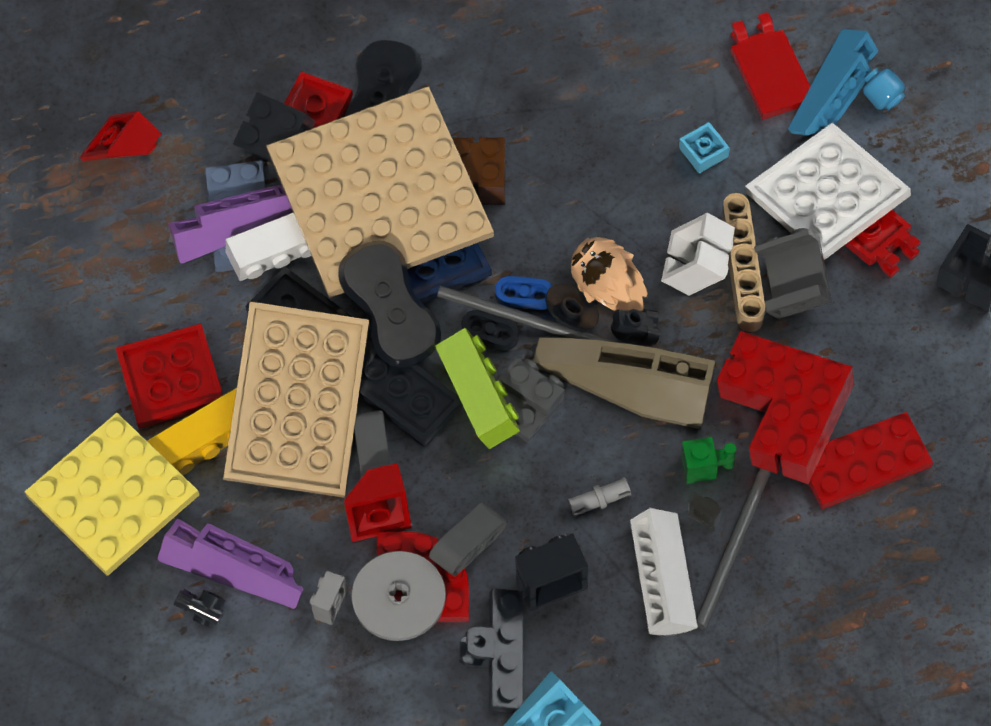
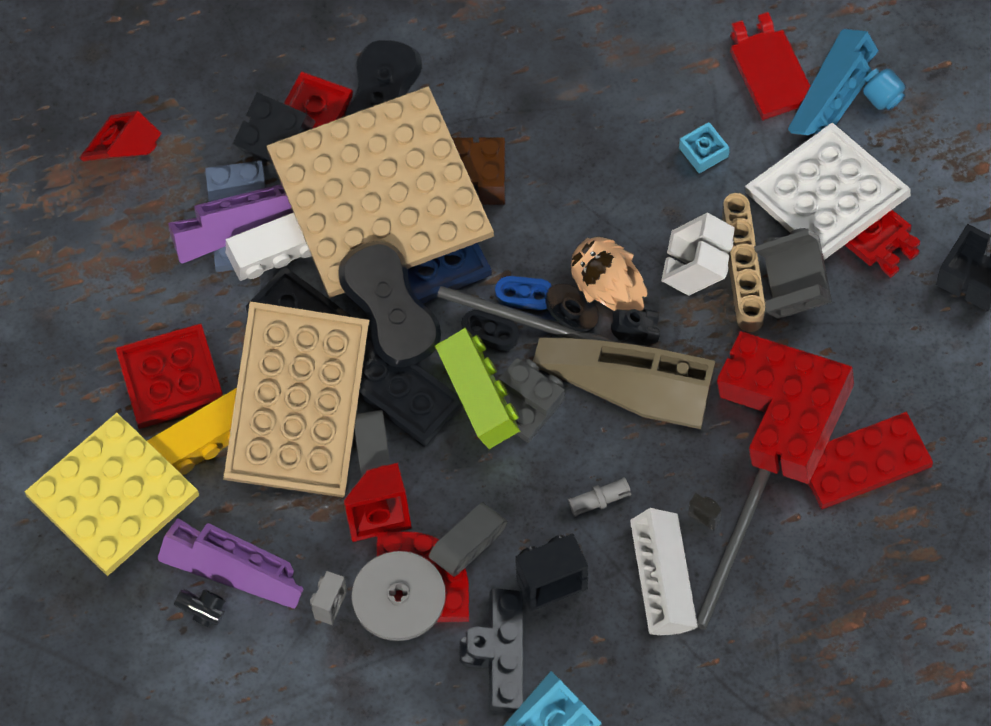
(702, 460): green brick -> none

